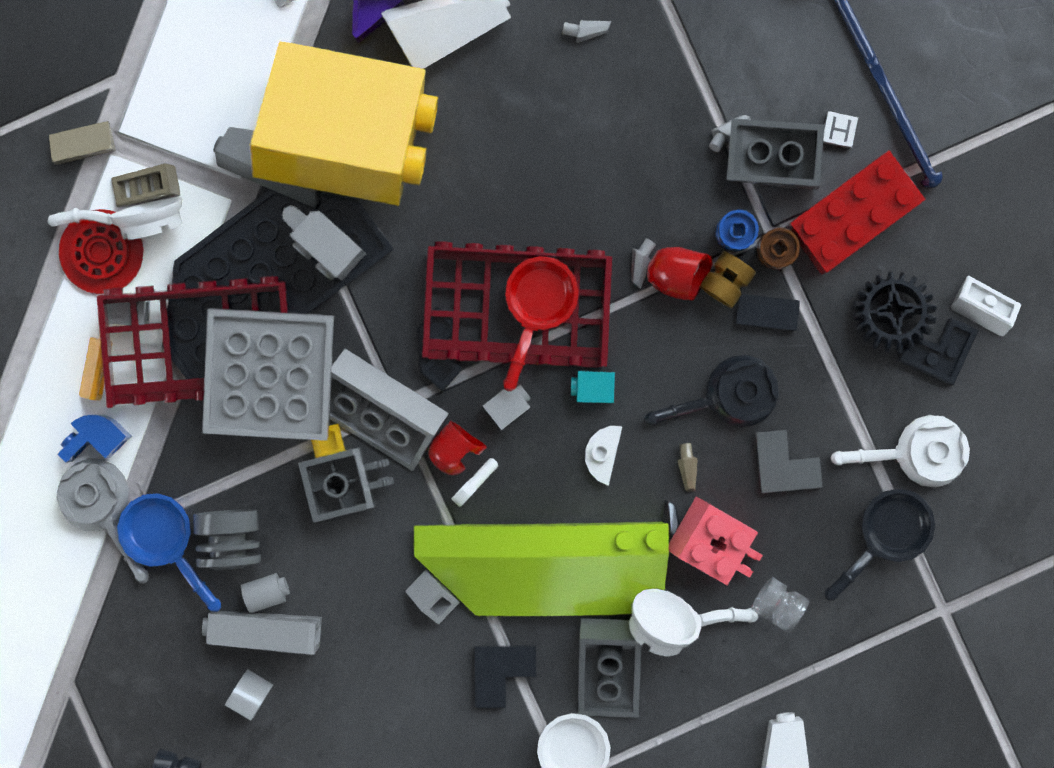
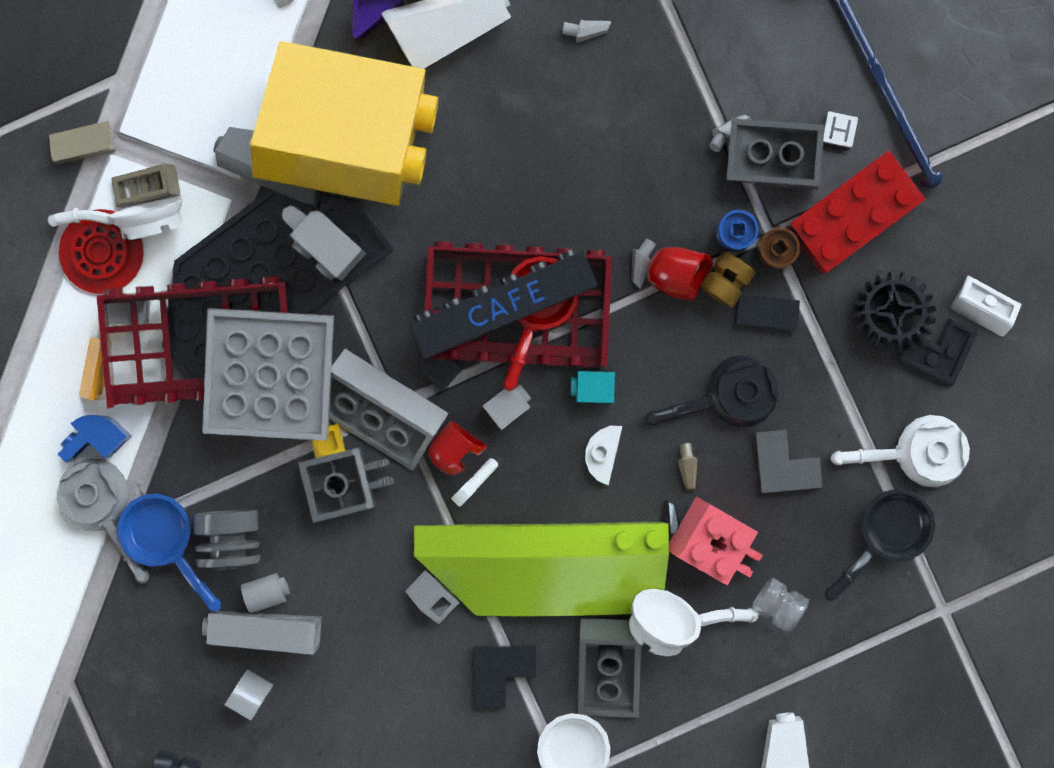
(504, 304): none -> black brick

